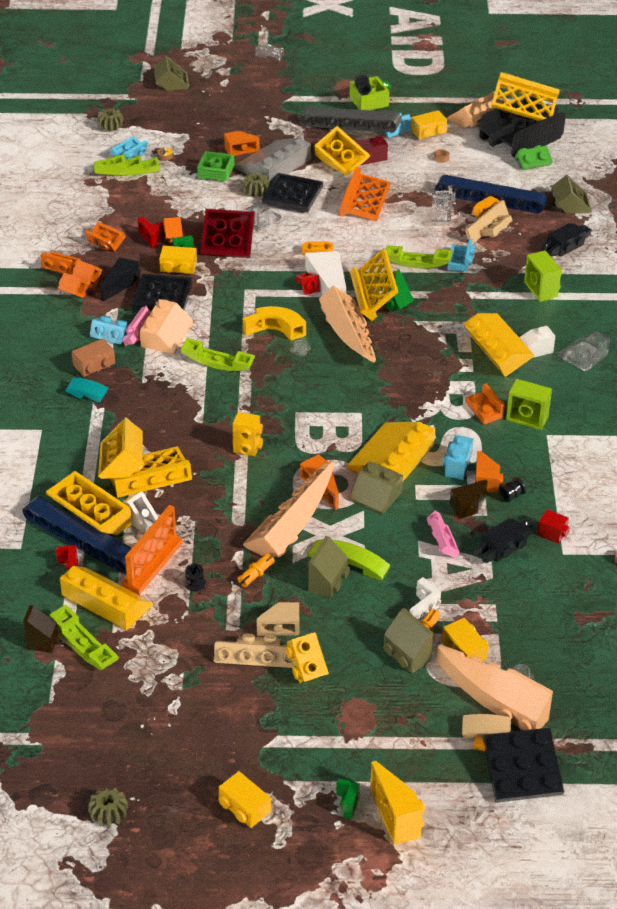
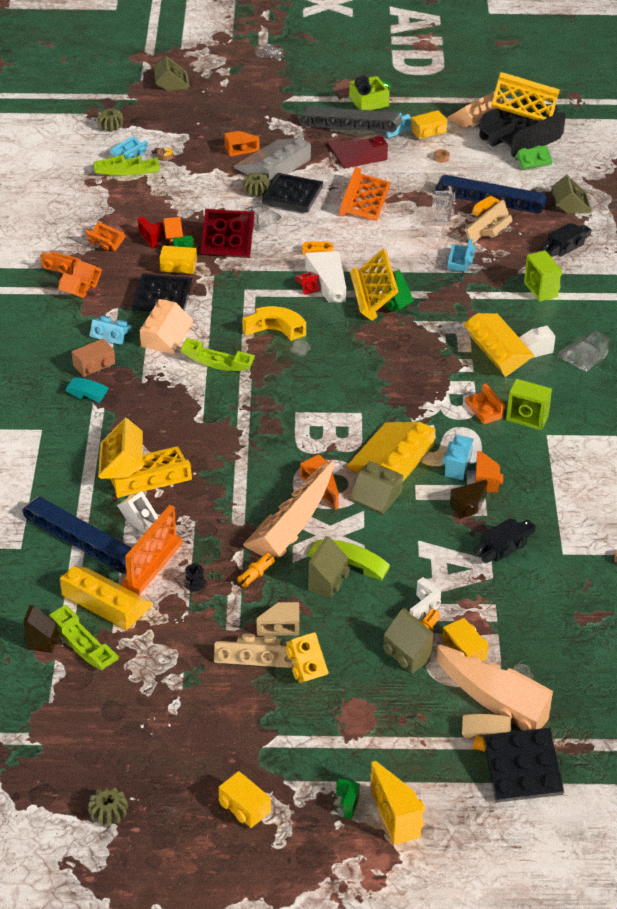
(67, 555): red bracket -> none
(91, 503): yellow slope -> none
(119, 278): black slope -> none
(134, 328): bright pink hinge -> none
(215, 166): bright green brick -> none
(247, 434): yellow brick -> none
(340, 152): yellow slope -> none
(347, 321): light nougat wedge -> none
(418, 260): lime slope -> none
(442, 534): bright pink hinge -> none
(512, 489): black bush -> none
(553, 526): red brick -> none

